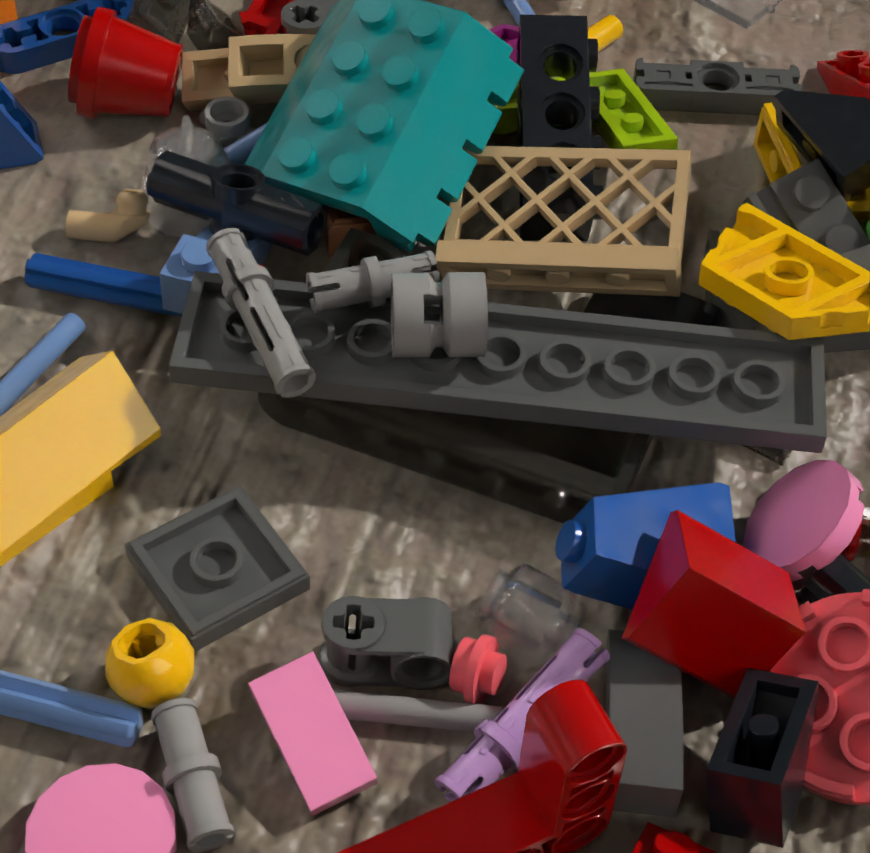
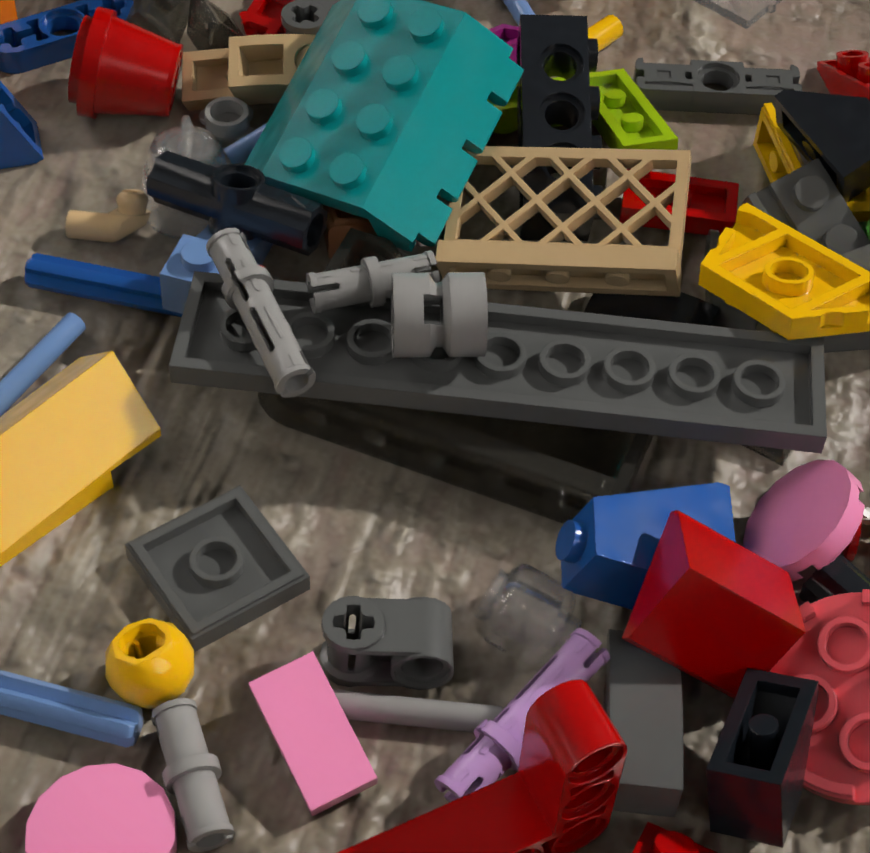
(477, 668): coral plate -> none
(709, 203): none -> red plate

